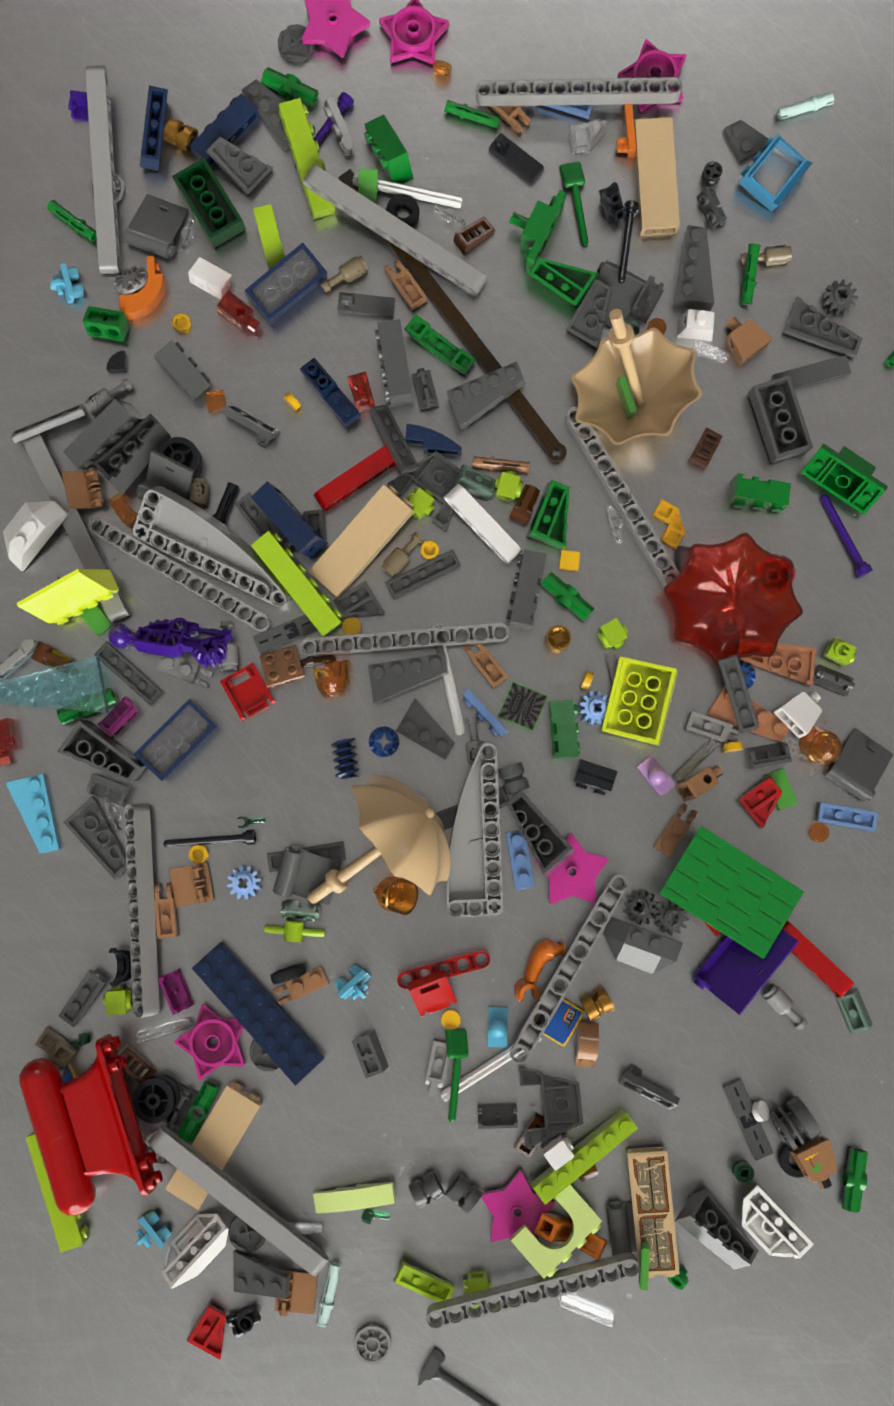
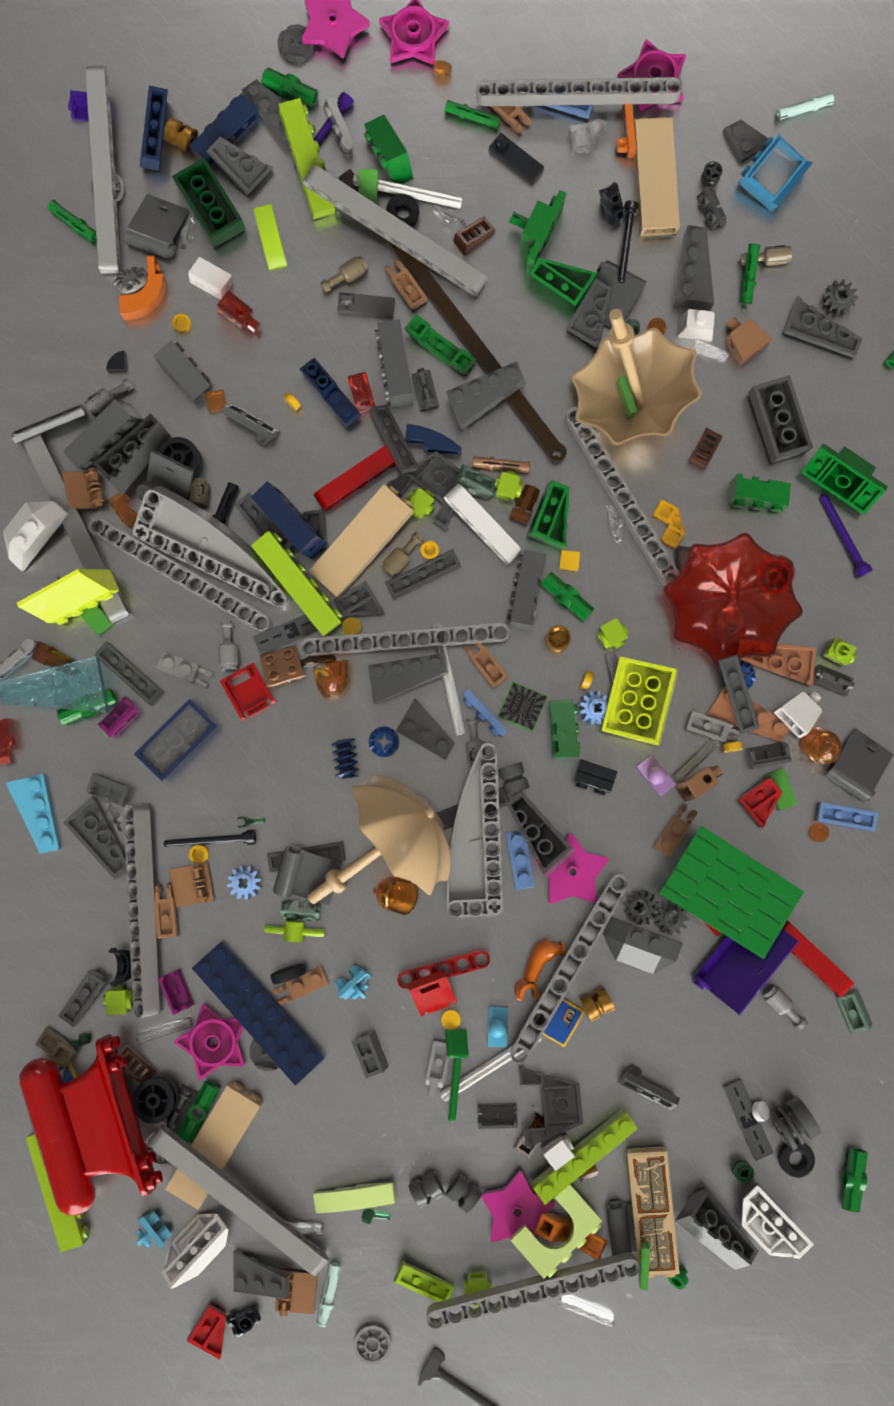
(66, 276): medium azure hips -> none
(100, 751): dark grey wedge -> none
(105, 323): green brick -> none
(173, 639): dark purple arm -> none
(243, 1236): dark grey tile -> none
(286, 283): brick -> none
(573, 176): green piece -> none
(587, 1044): medium nougat brick -> none
(647, 300): dark grey hinge -> none
(816, 1160): medium nougat torso -> none
(817, 372): dark grey tile -> none

